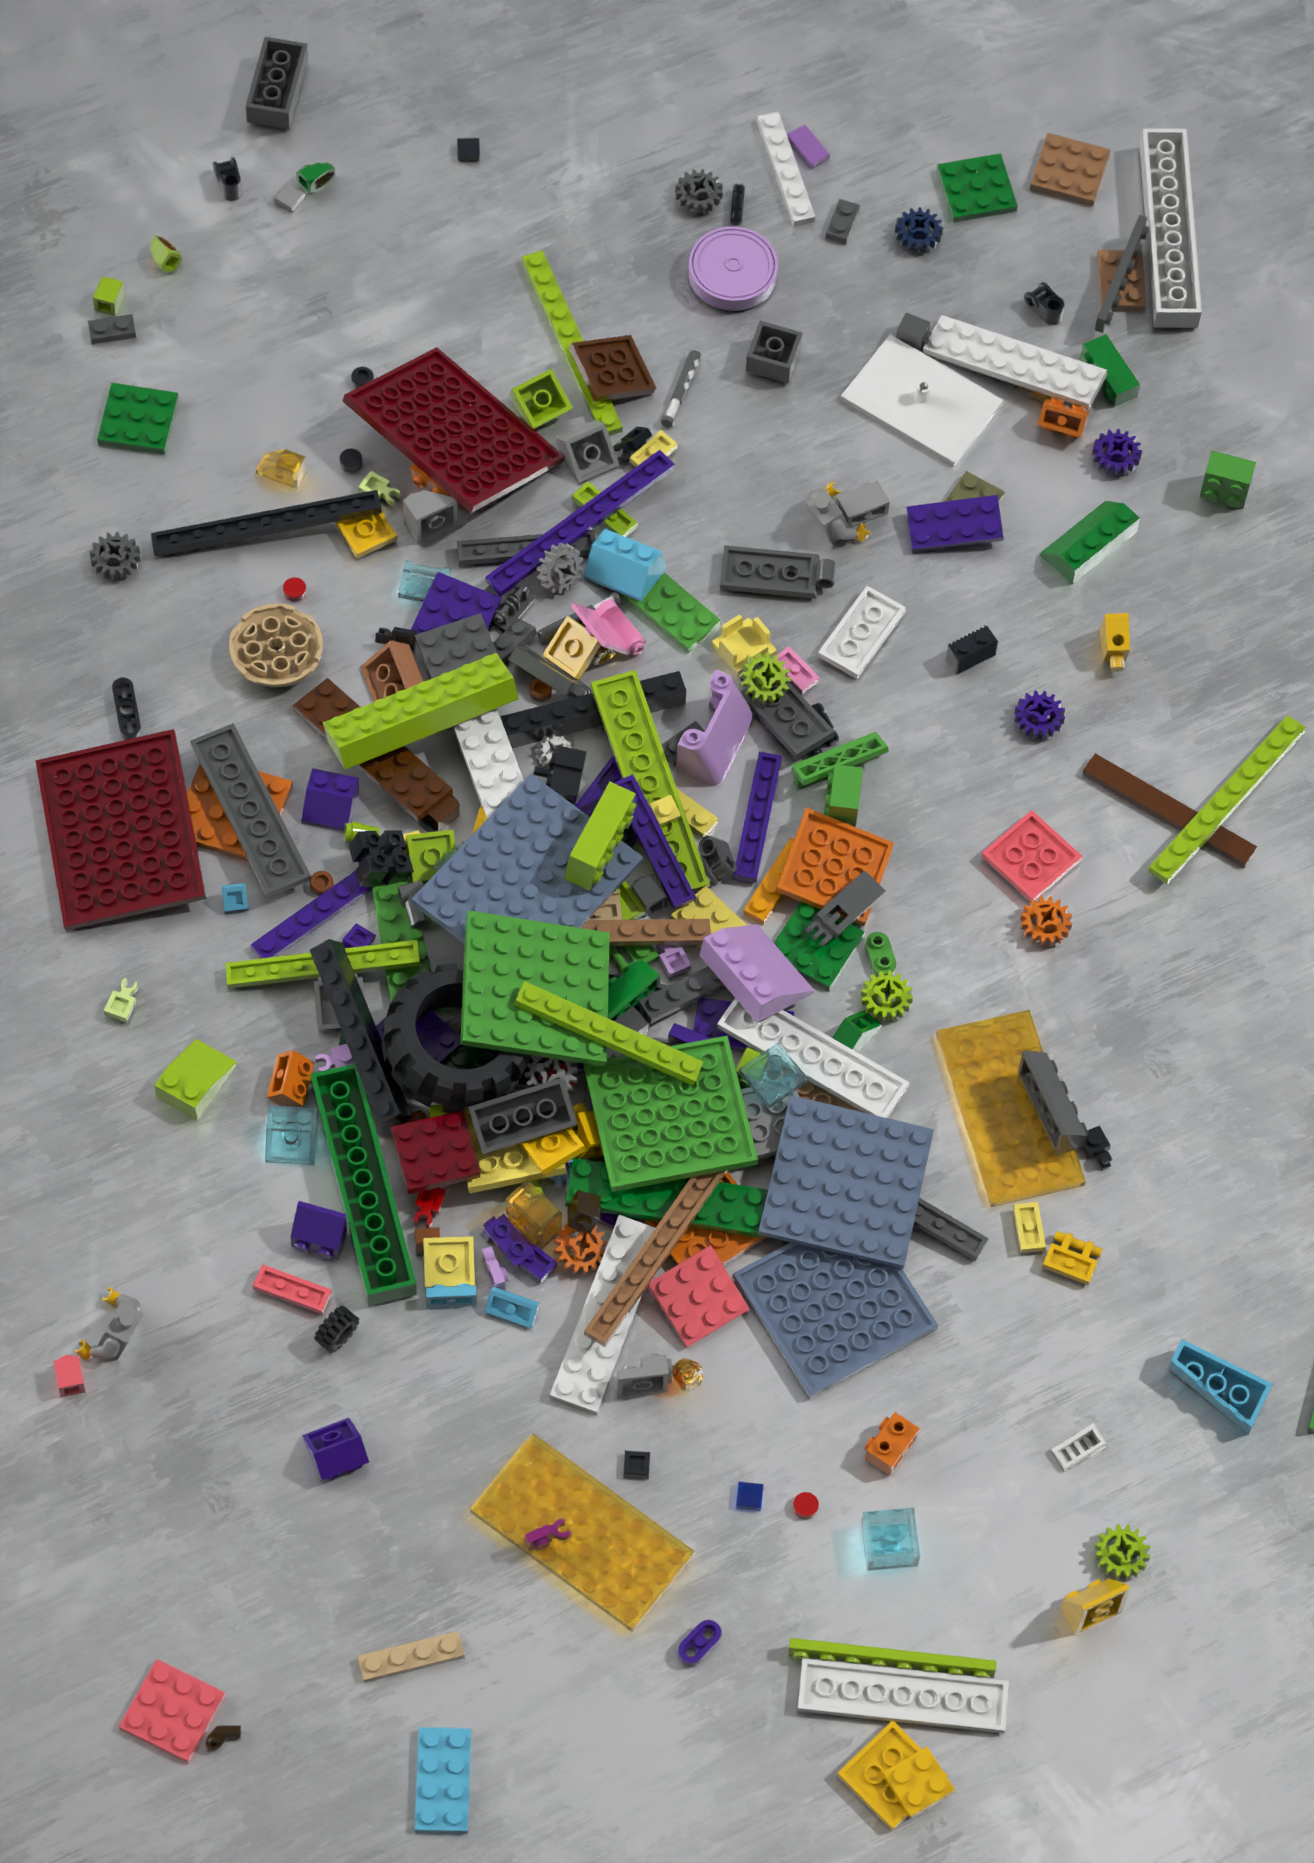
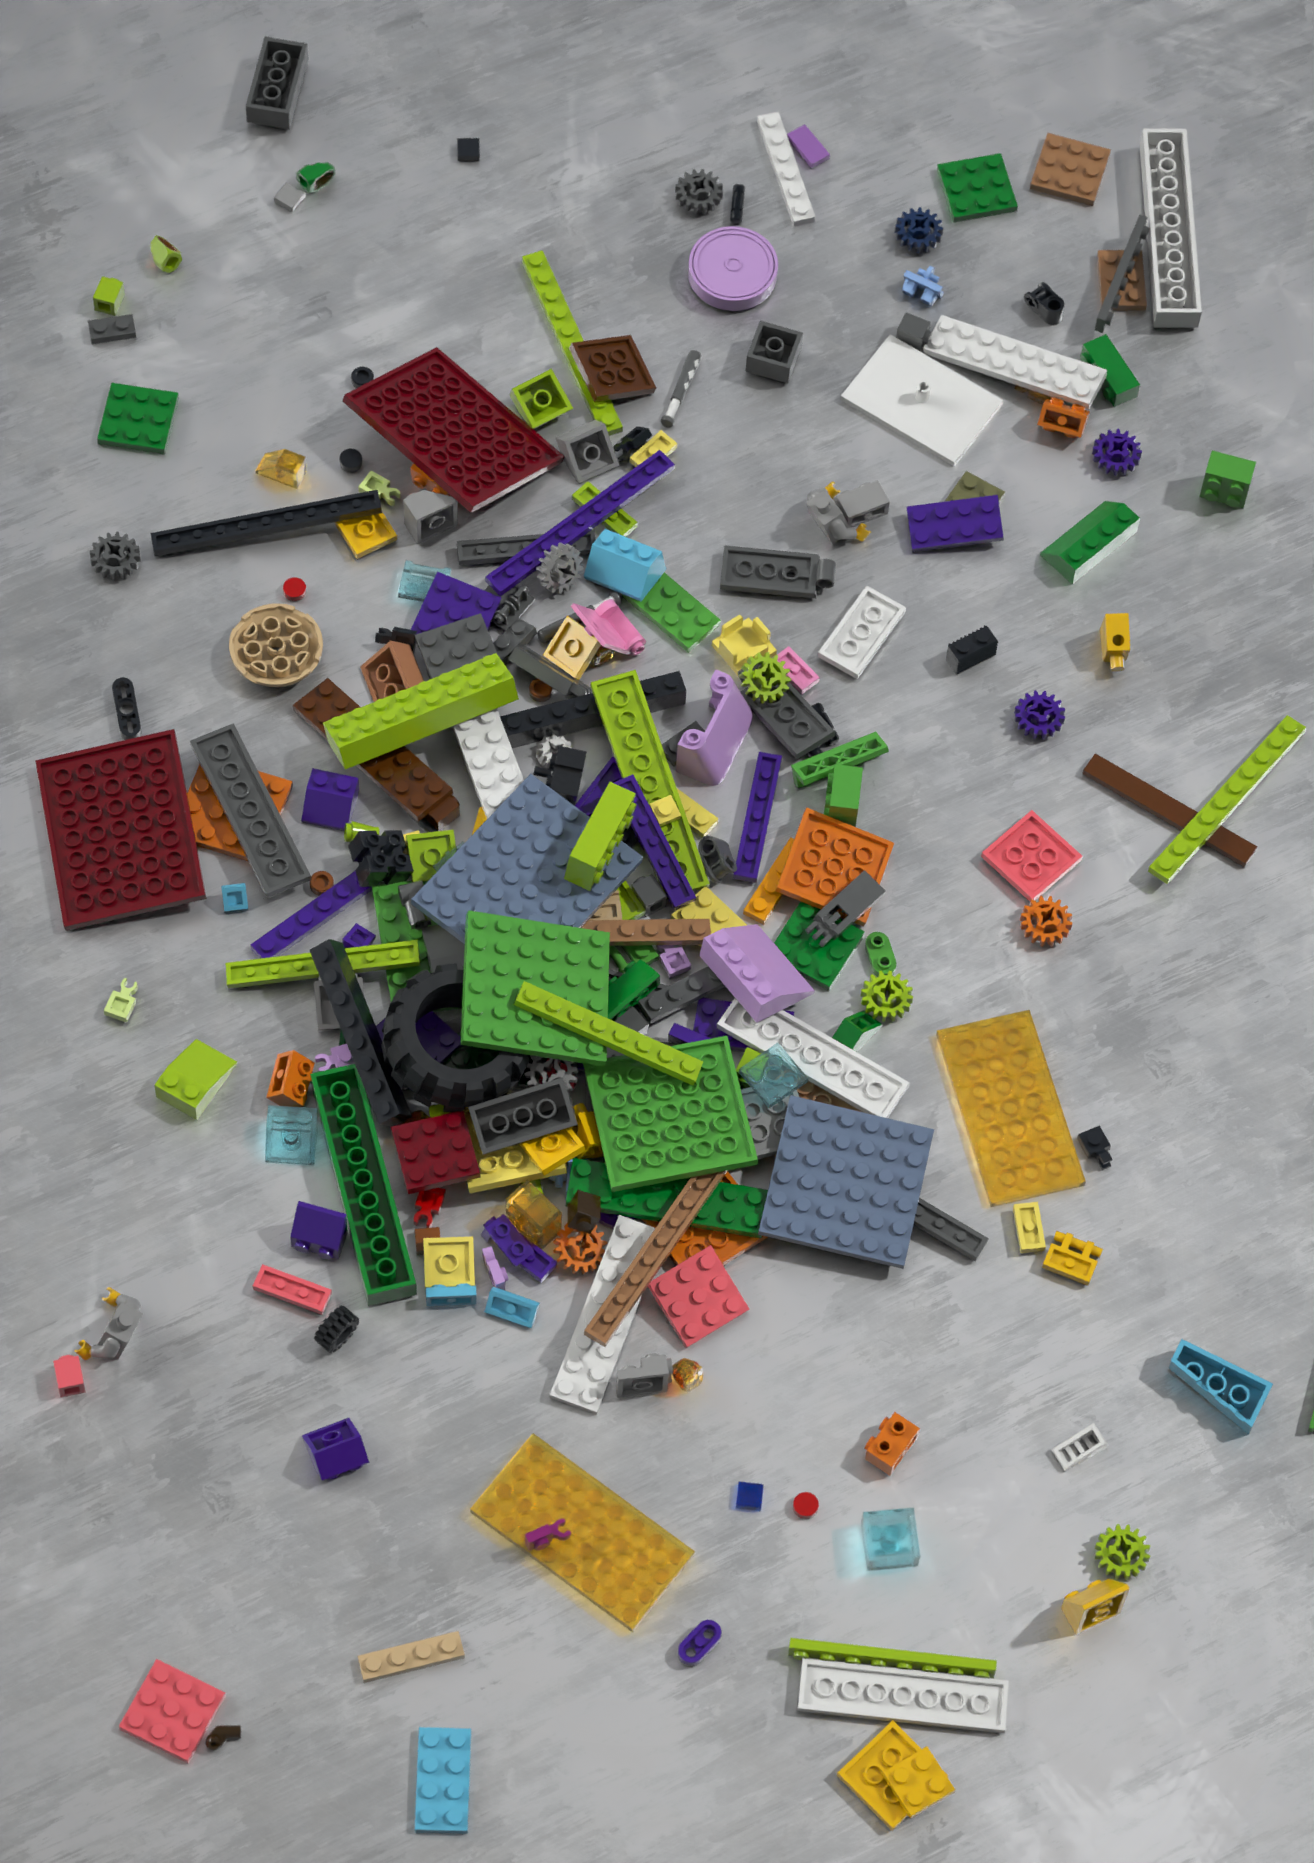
(228, 179): black piece -> none
(636, 1464): black tile -> none
(832, 1311): sand blue plate -> none
(842, 221): dark grey plate -> none
(931, 290): none -> light blue hips
(1051, 1102): dark grey slope -> none

